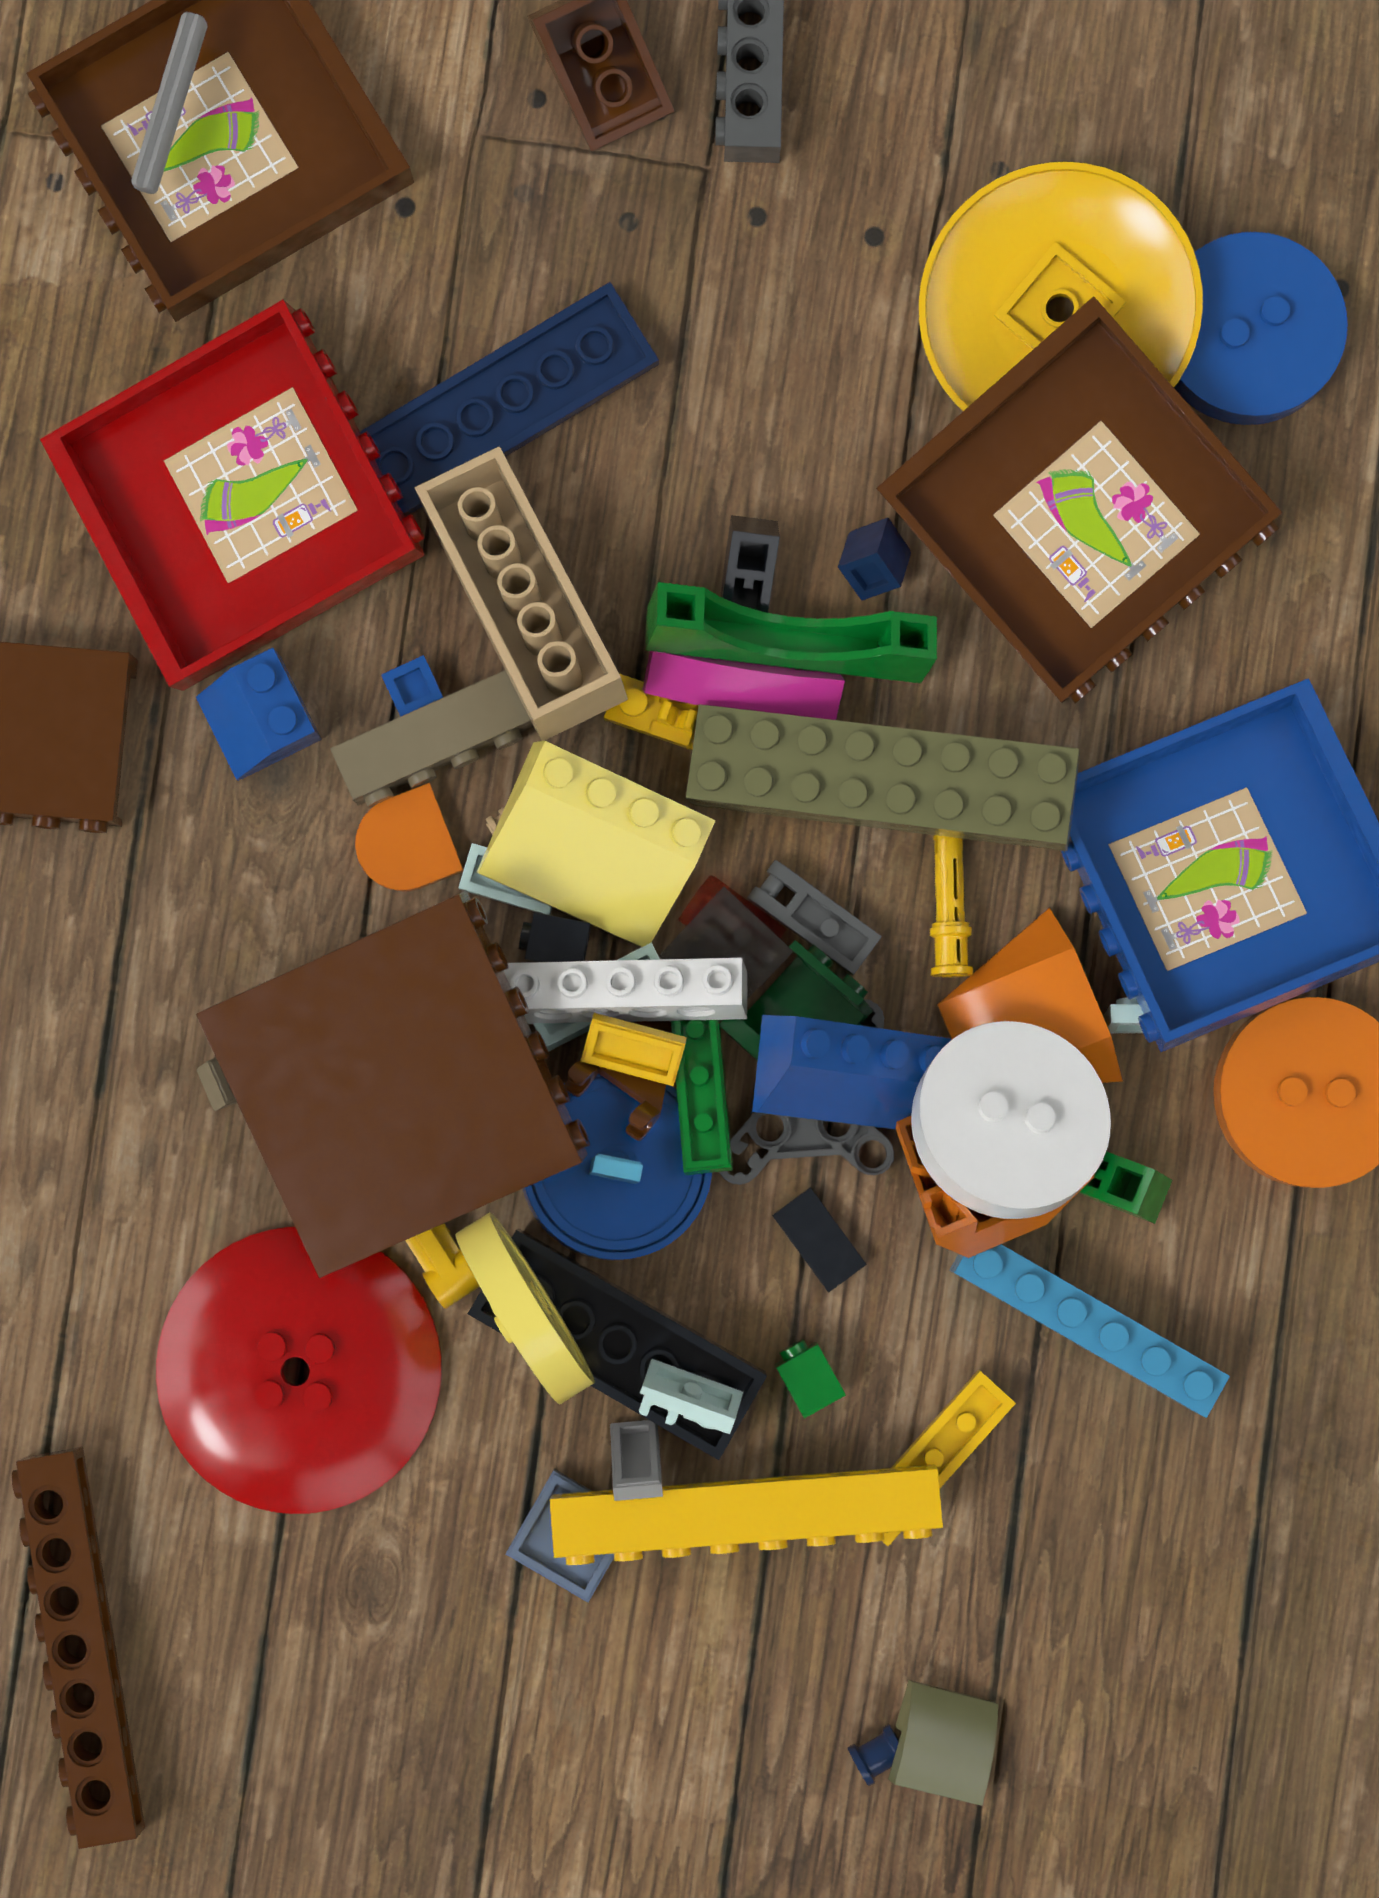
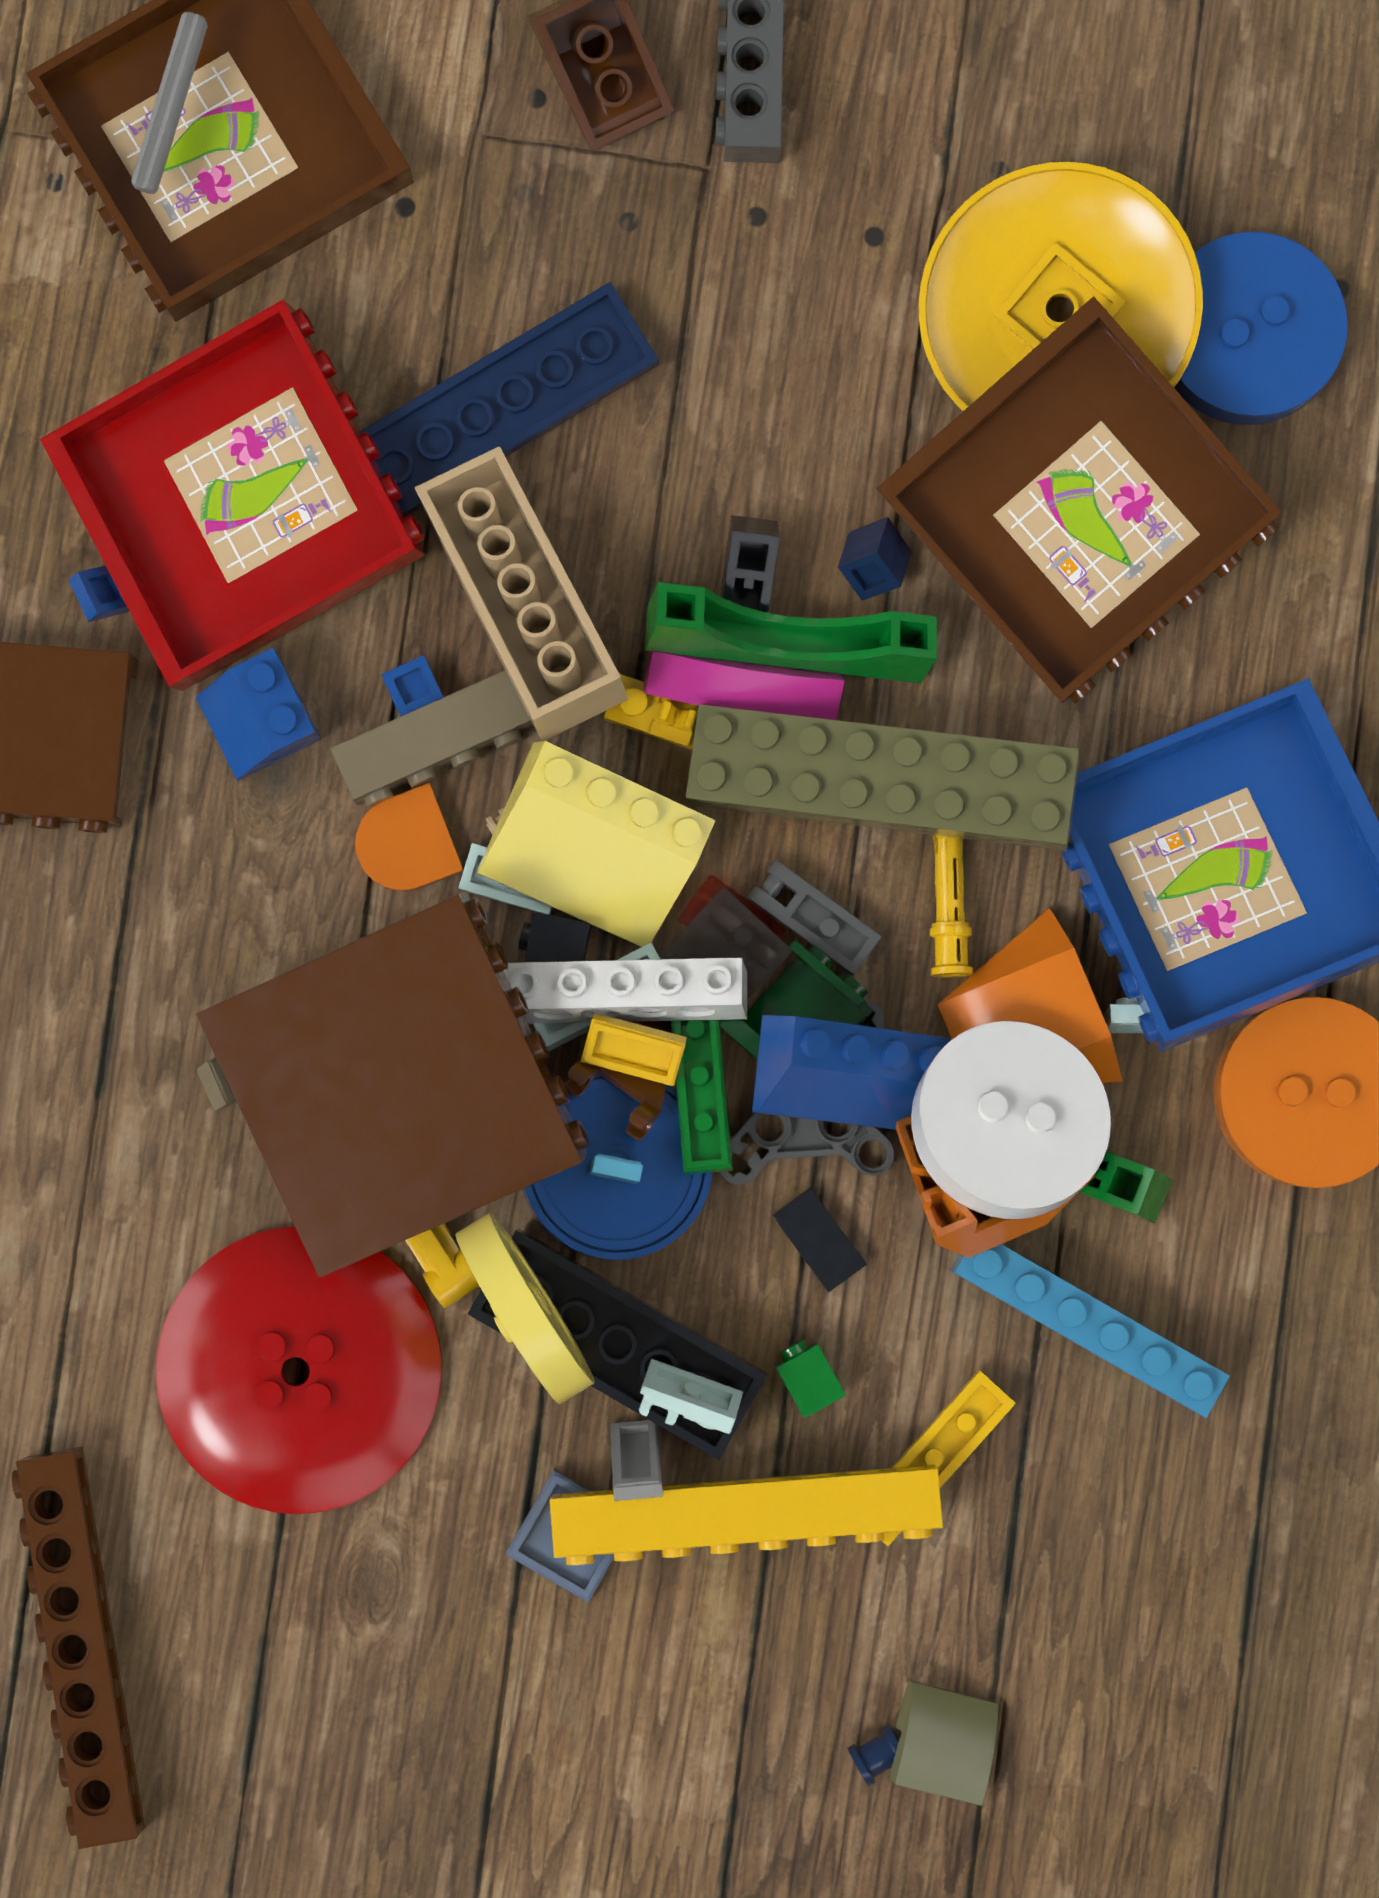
(97, 593): none -> blue plate

